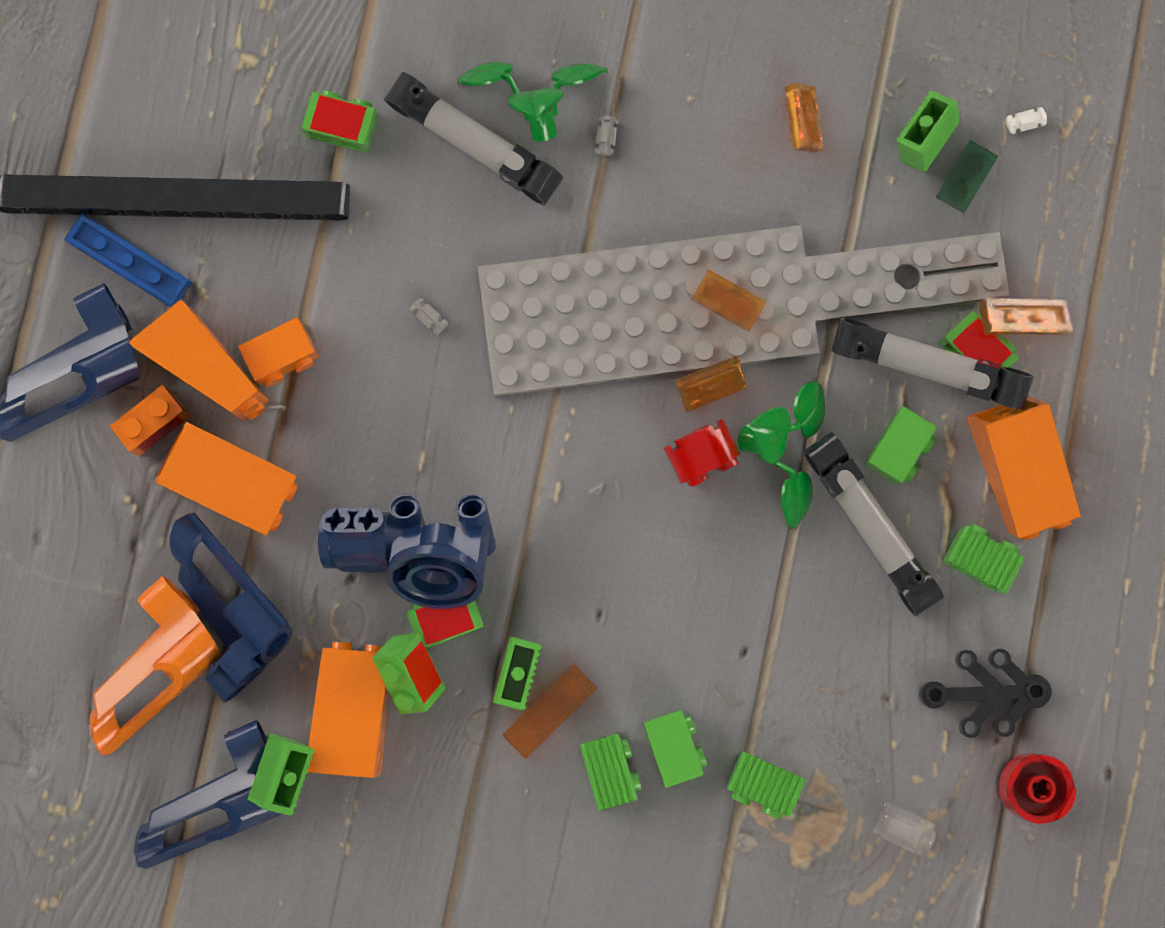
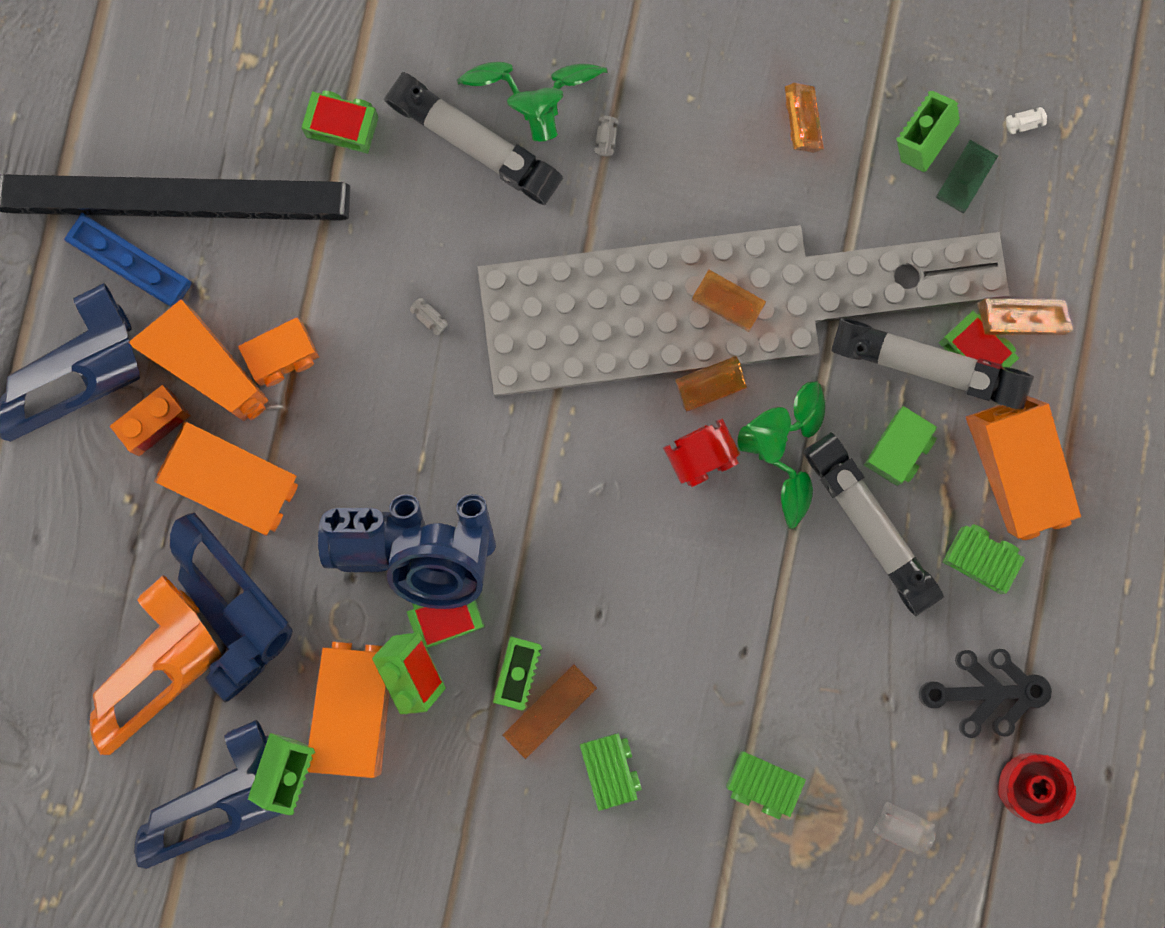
(674, 747): bright green brick -> none

